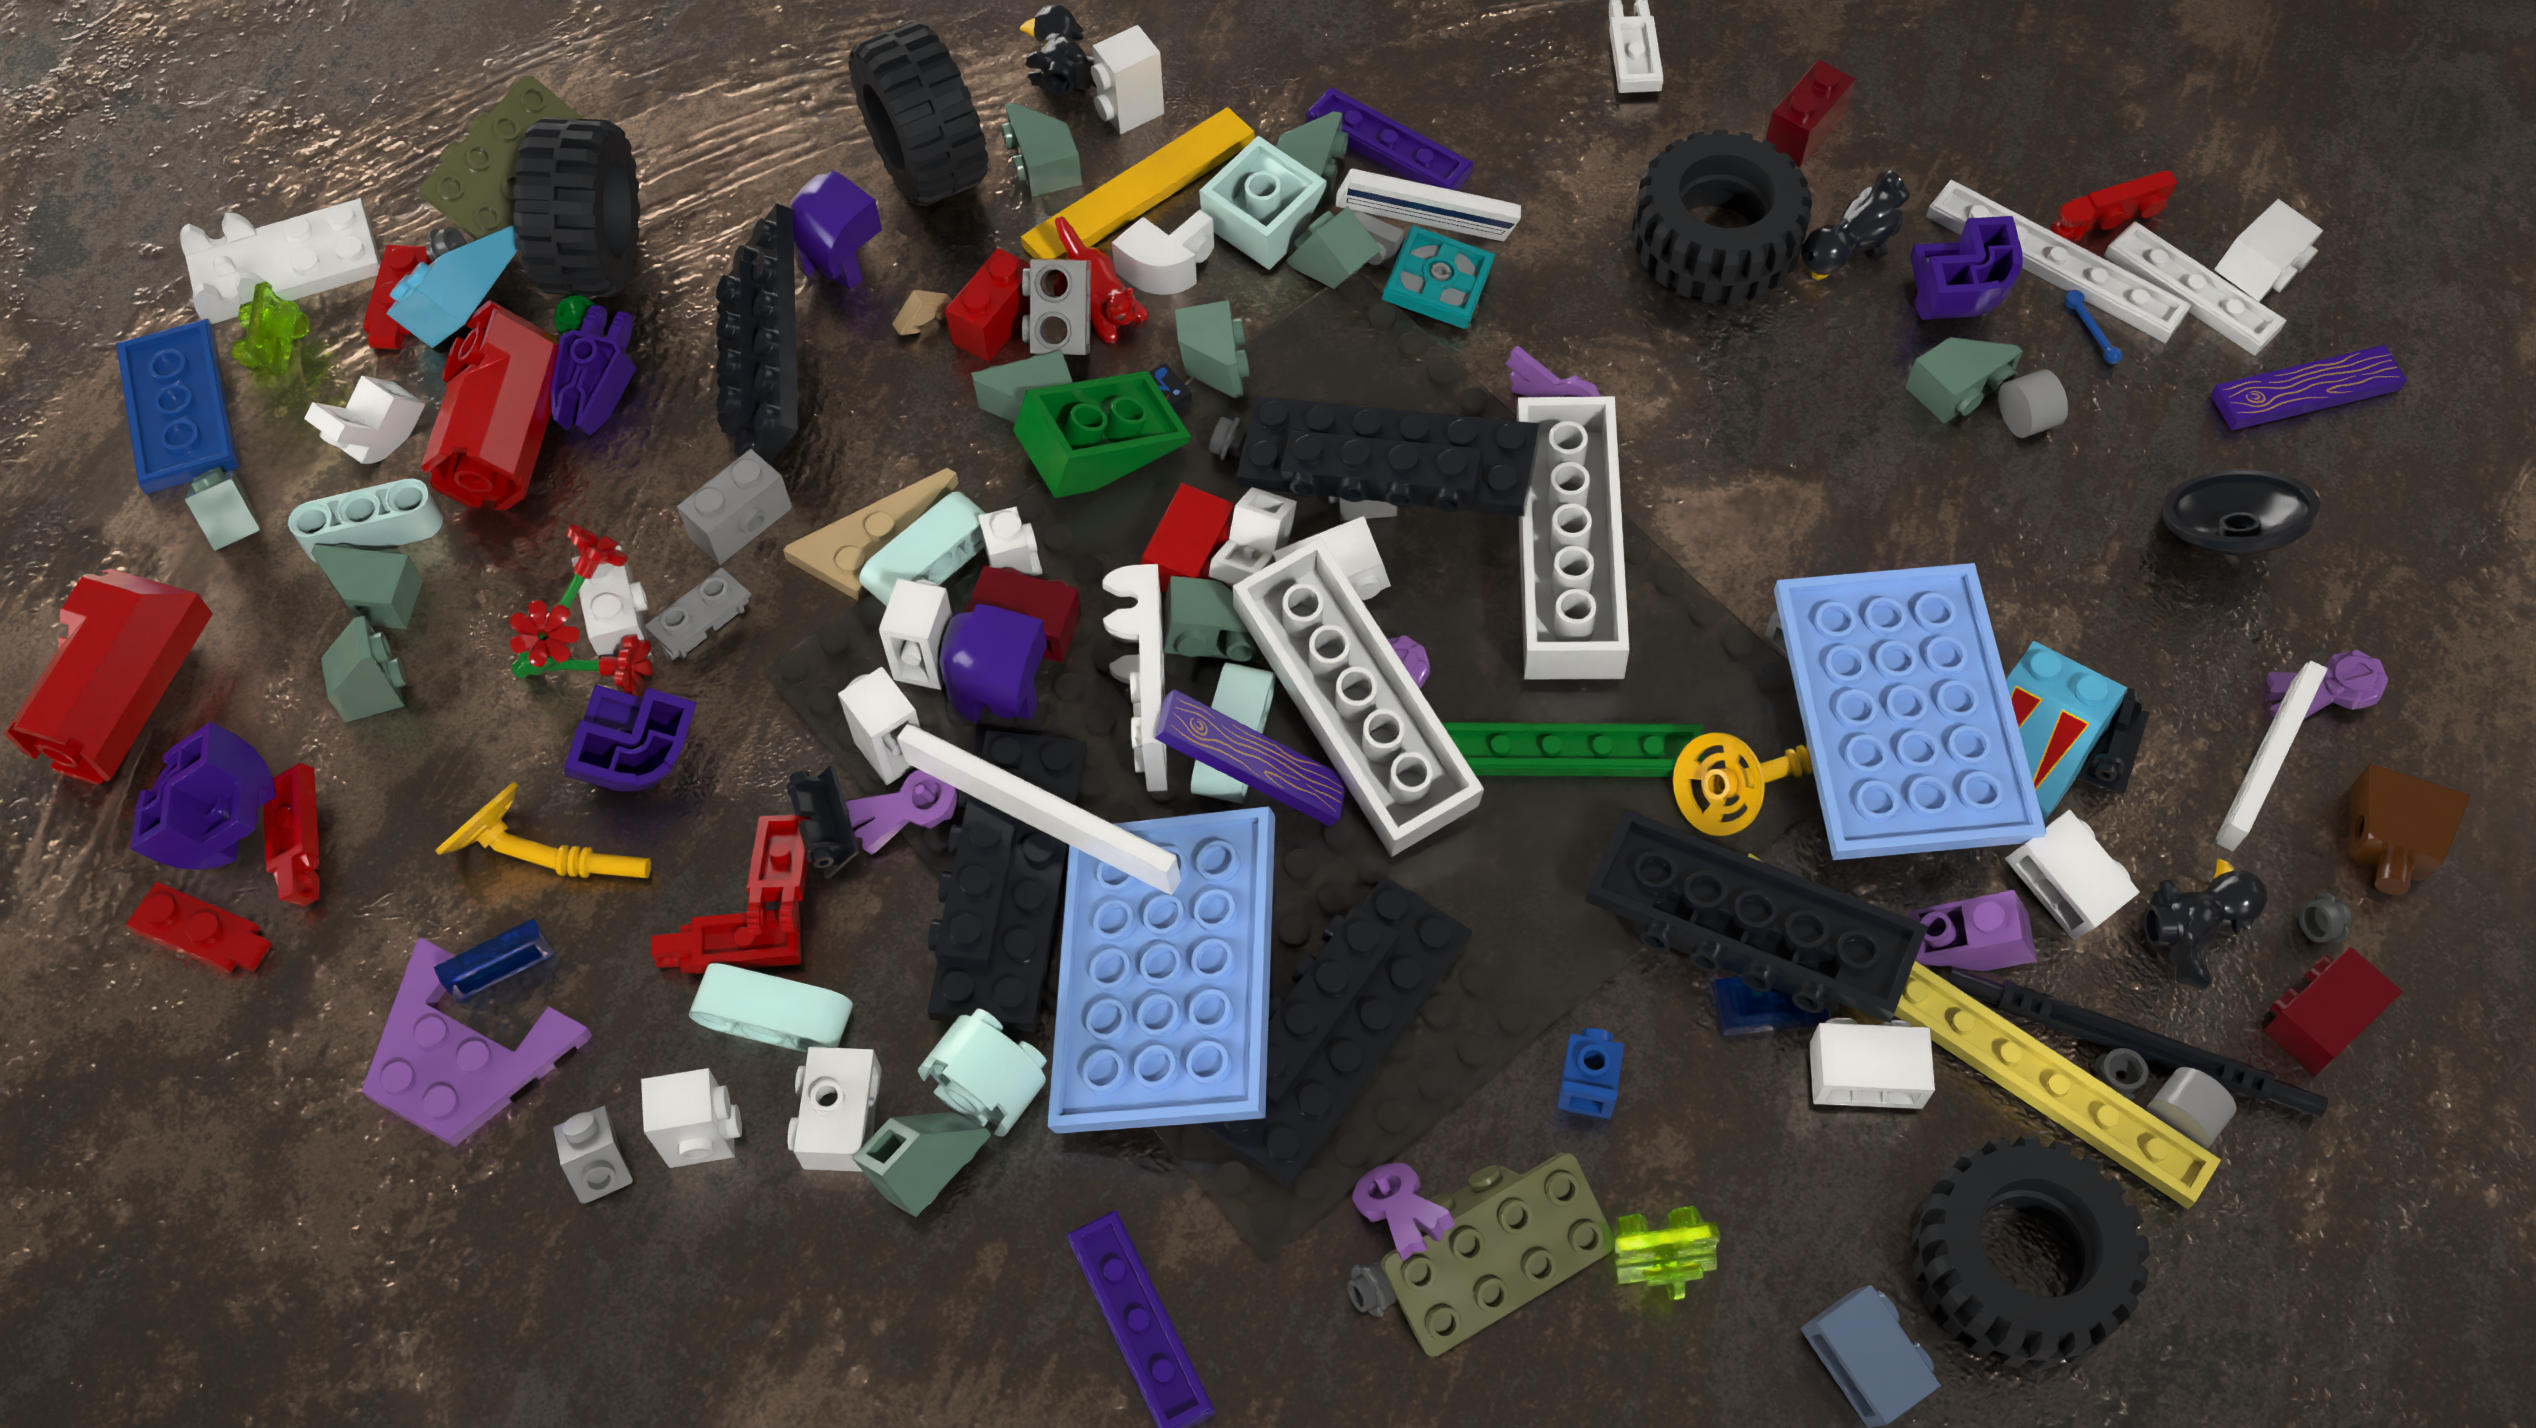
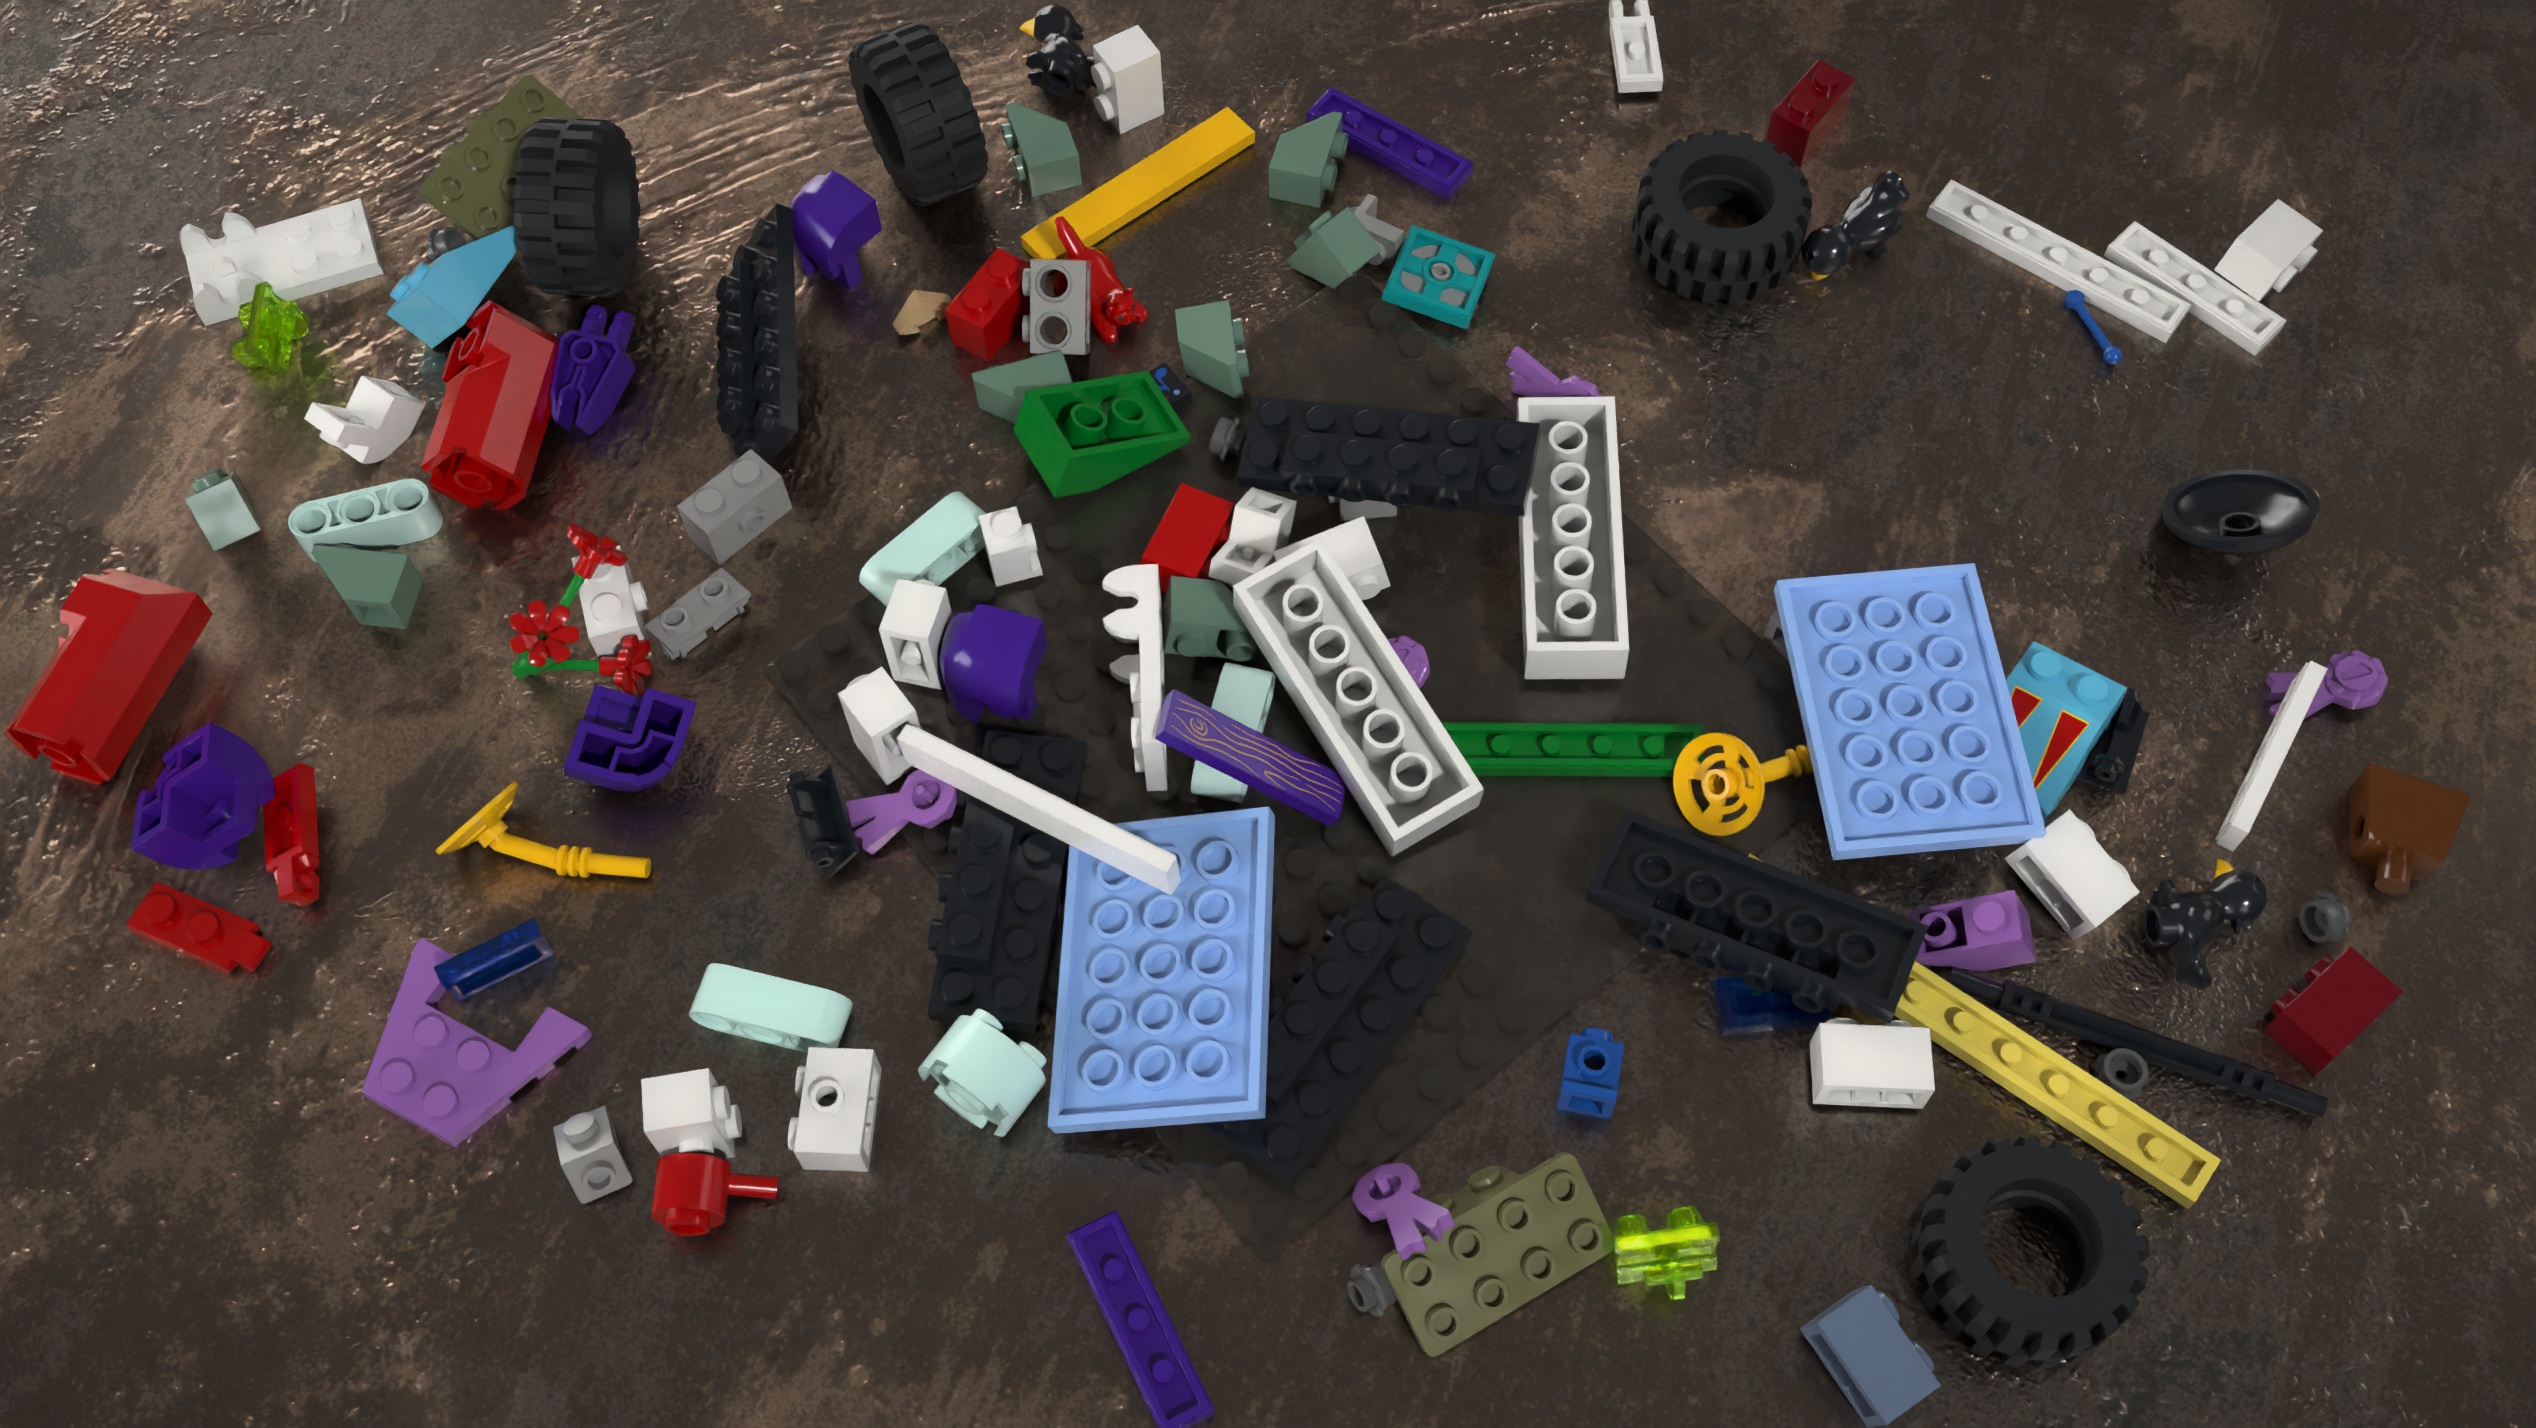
(176, 405): blue tile -> none
(362, 673): sand green slope -> none
(395, 264): red hinge -> none
(571, 313): green plate -> none
(694, 1192): none -> red piece
(727, 942): red hinge -> none
(776, 872): red hinge -> none
(845, 546): tan wing -> none
(918, 1156): sand green slope -> none
(1047, 600): dark red brick -> none
(1163, 261): white brick -> none
(1262, 201): light aqua slope -> none
(1428, 205): white tile -> none
(1960, 374): sand green slope -> none
(1969, 274): dark purple brick -> none
(2033, 403): light grey piece -> none
(2114, 205): red hinge -> none
(2194, 1105): light grey piece -> none
(2308, 387): dark purple tile -> none

